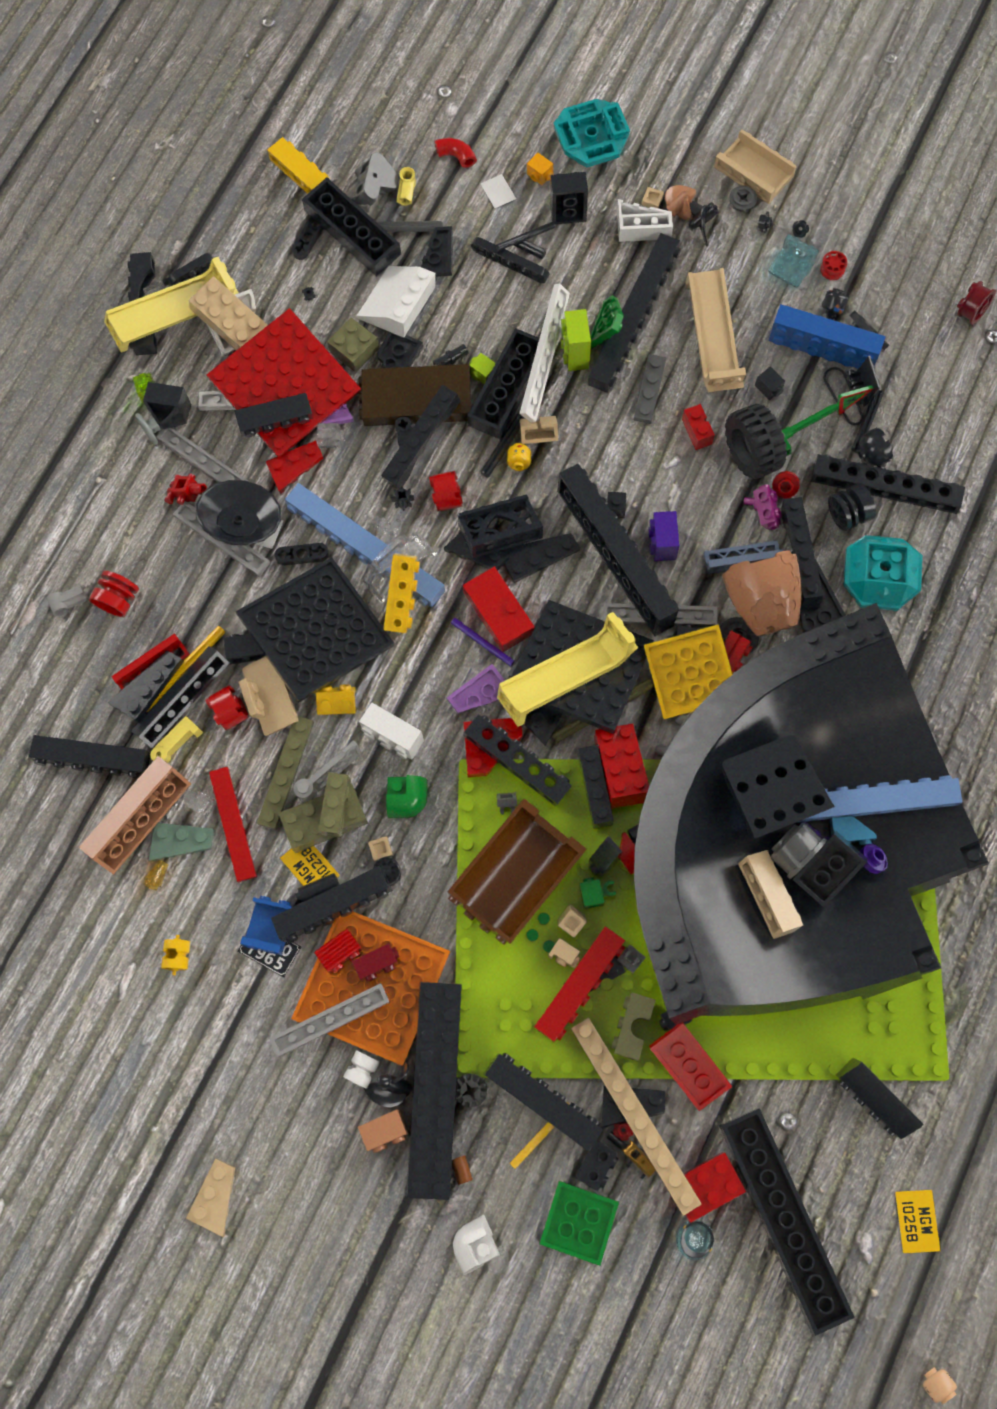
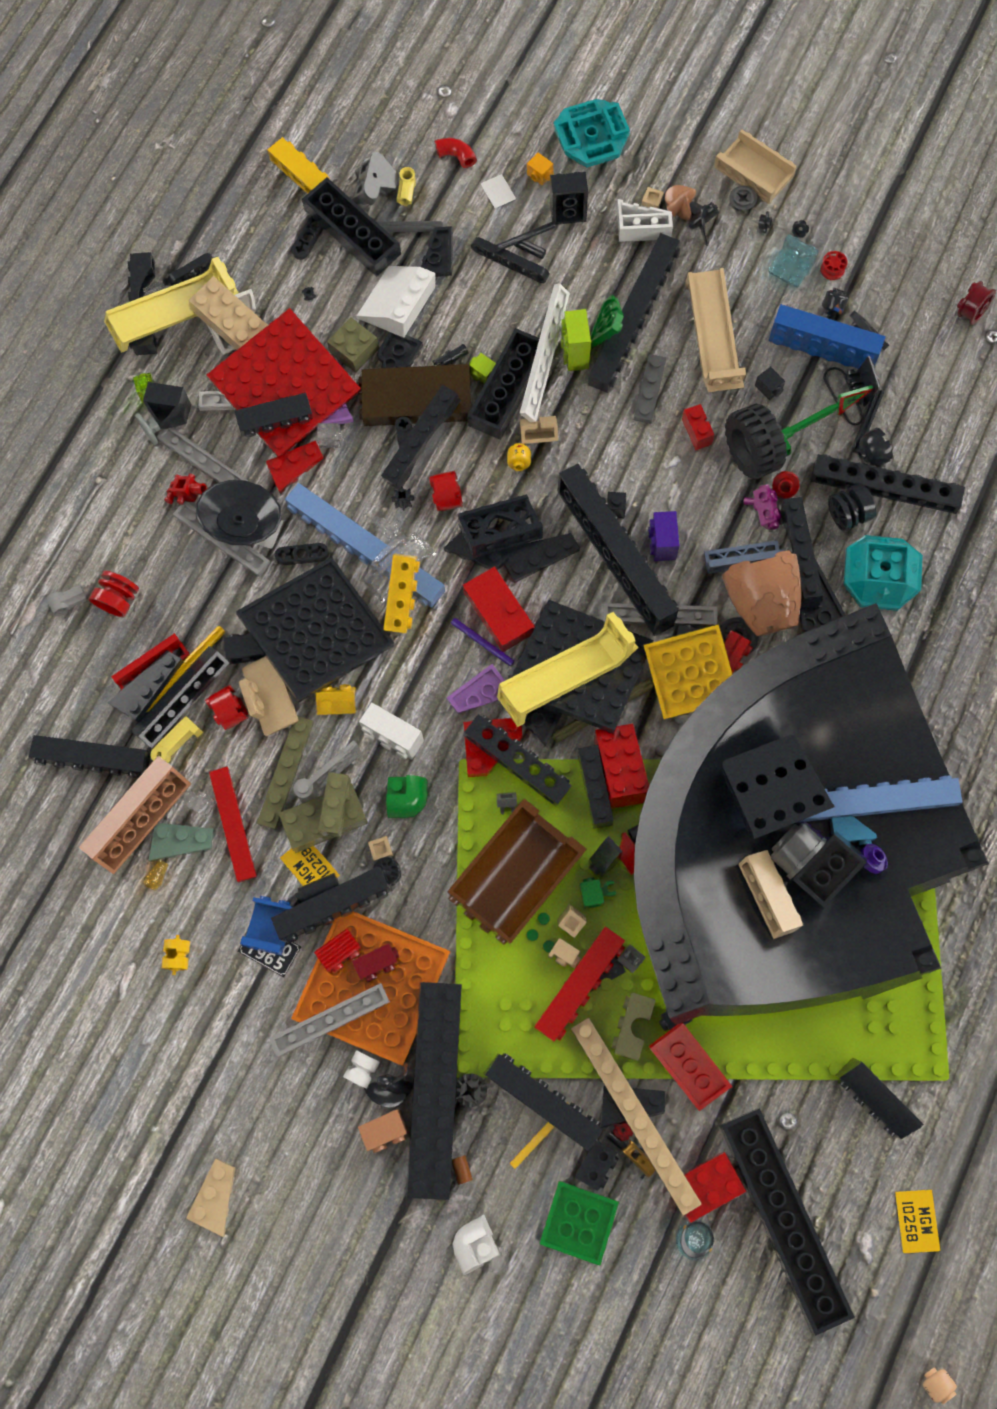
(502, 446): black axle -> none

